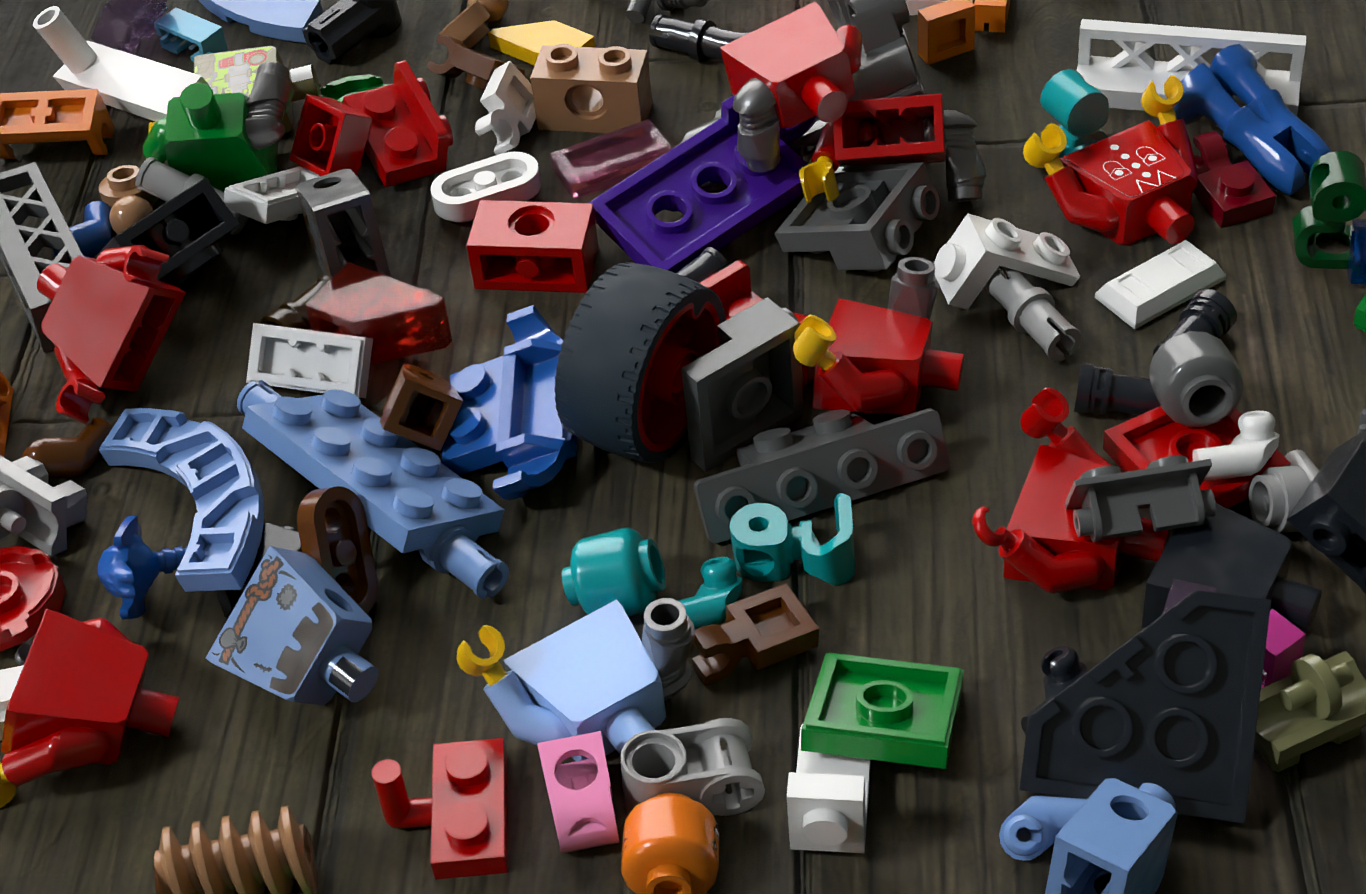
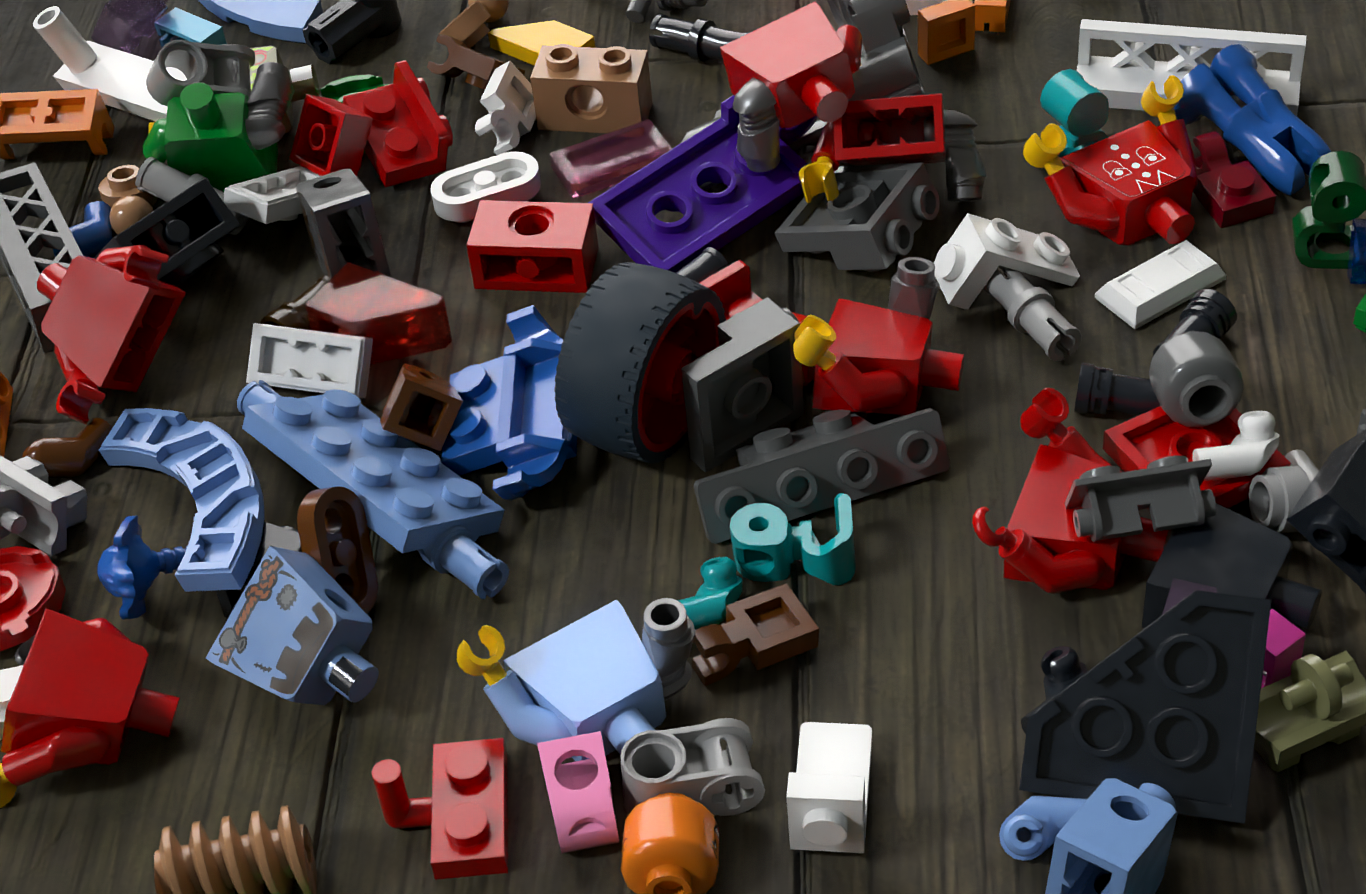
(219, 66): none -> light grey piece
(614, 568): teal head -> none
(883, 710): green tile -> none

